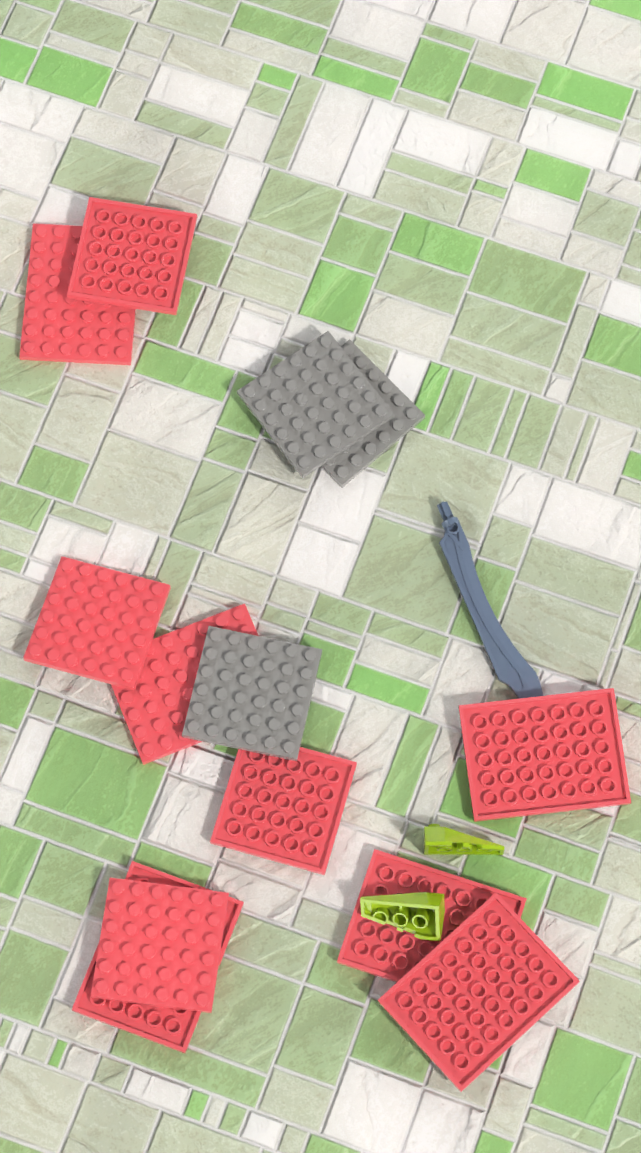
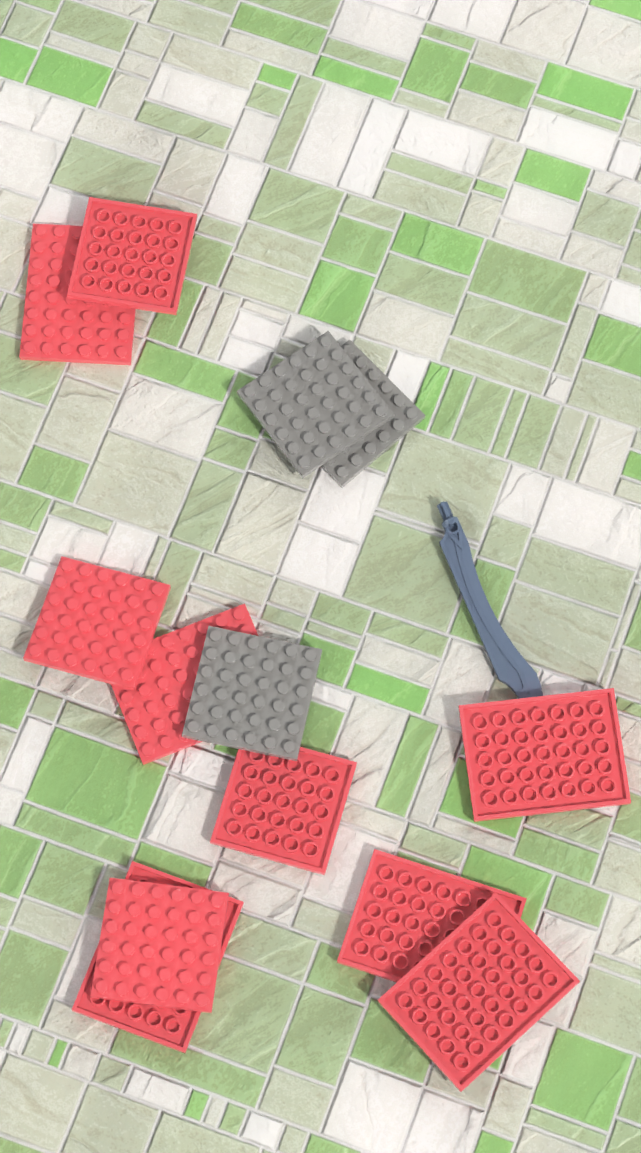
(414, 912): lime wedge -> none
(451, 842): lime wedge -> none

